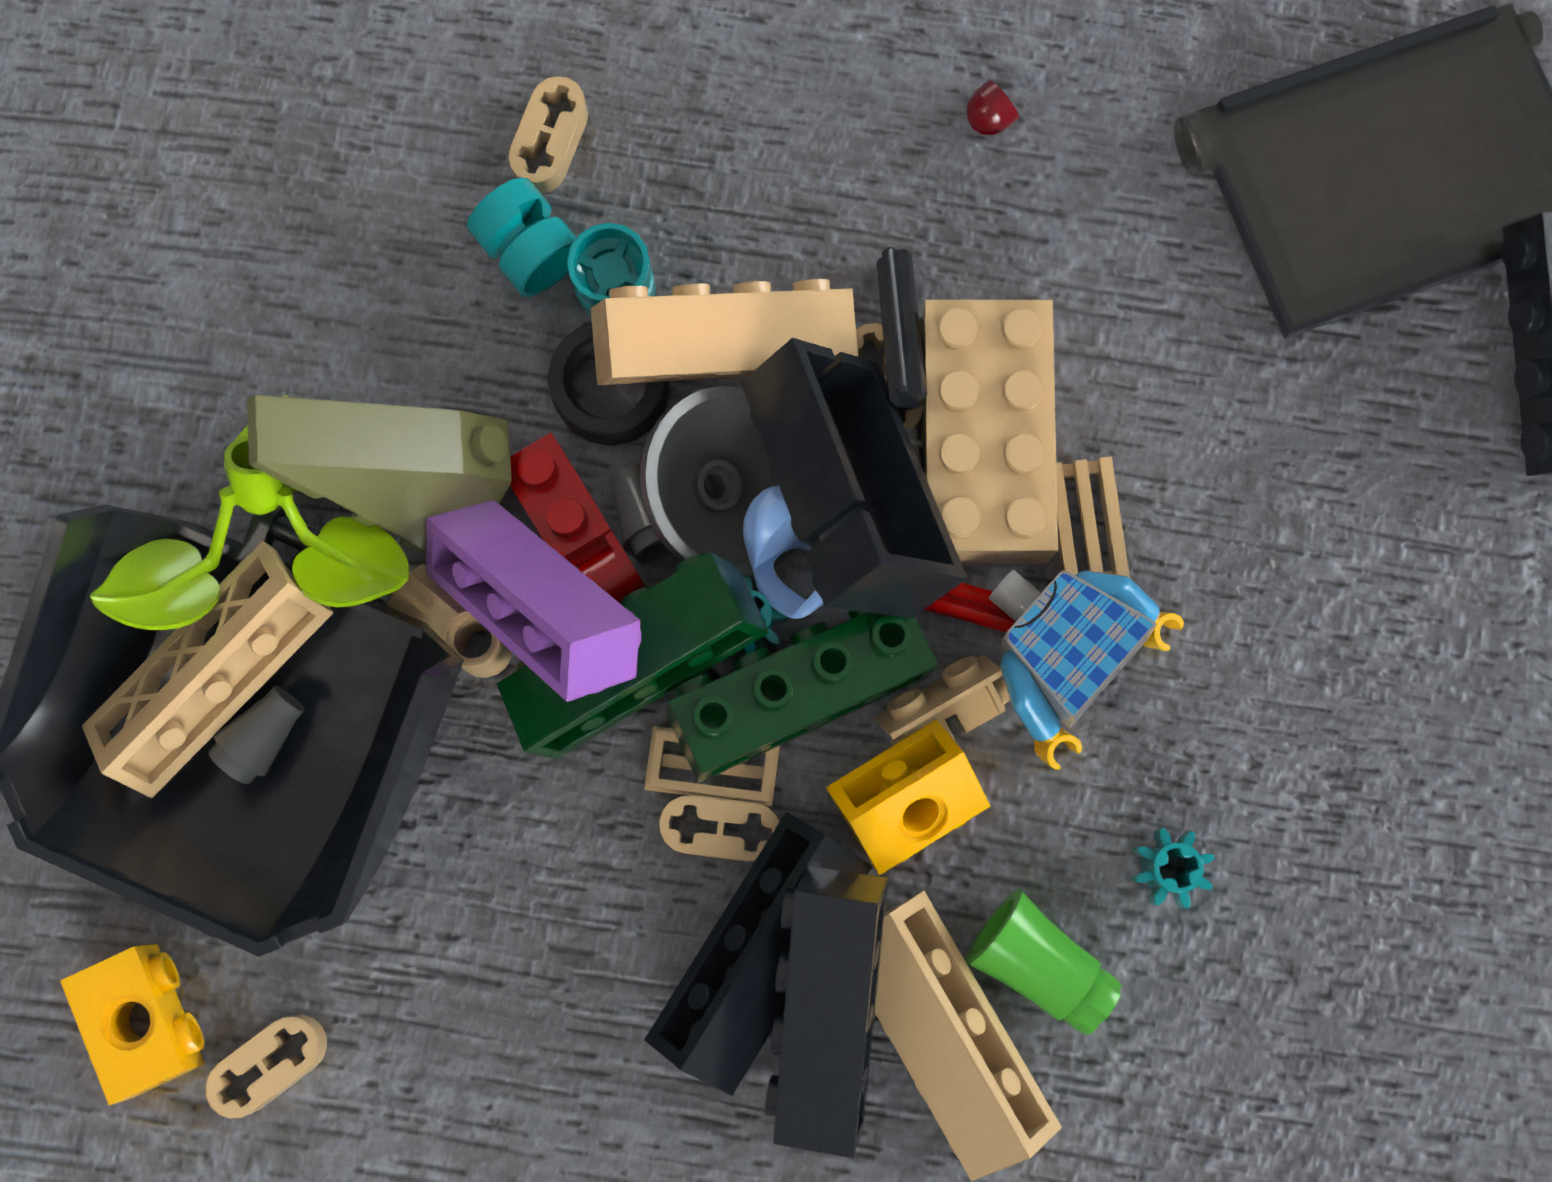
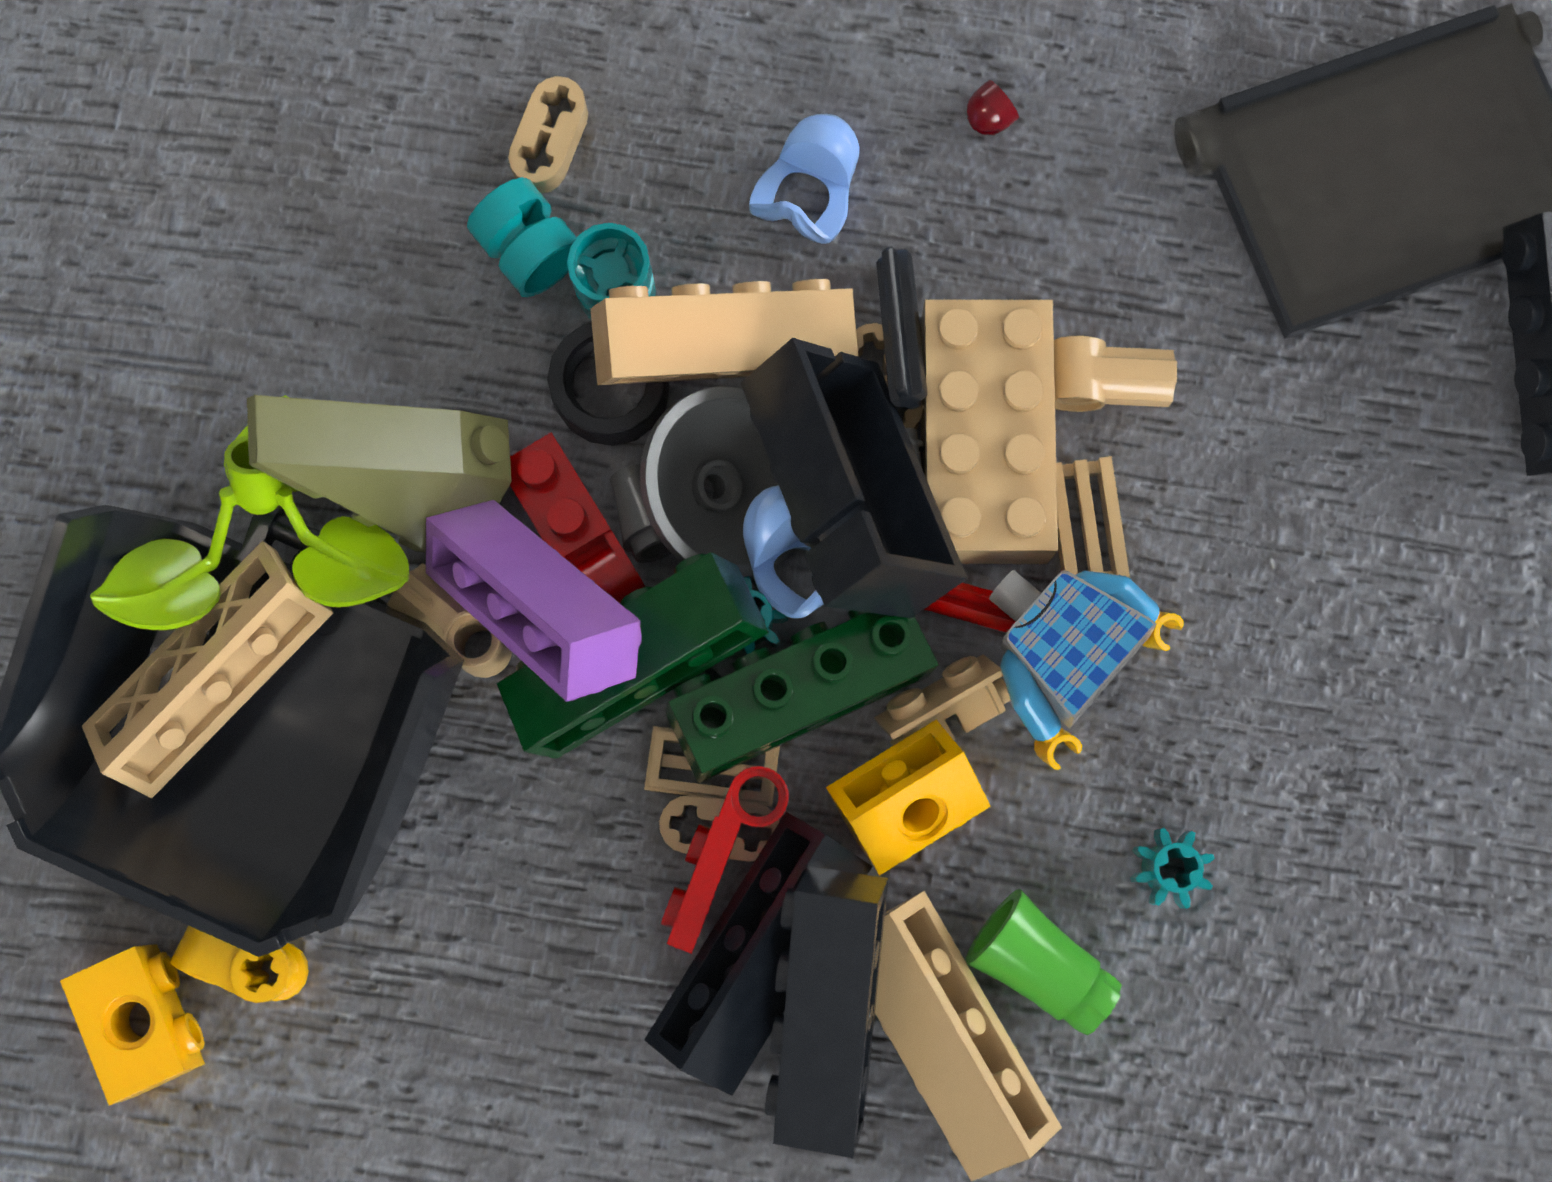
(239, 970): none -> yellow piece
(255, 737): dark grey cone -> none
(258, 1053): tan beam -> none
(710, 854): none -> red plate
(823, 149): none -> light blue piece
(1097, 375): none -> tan piece

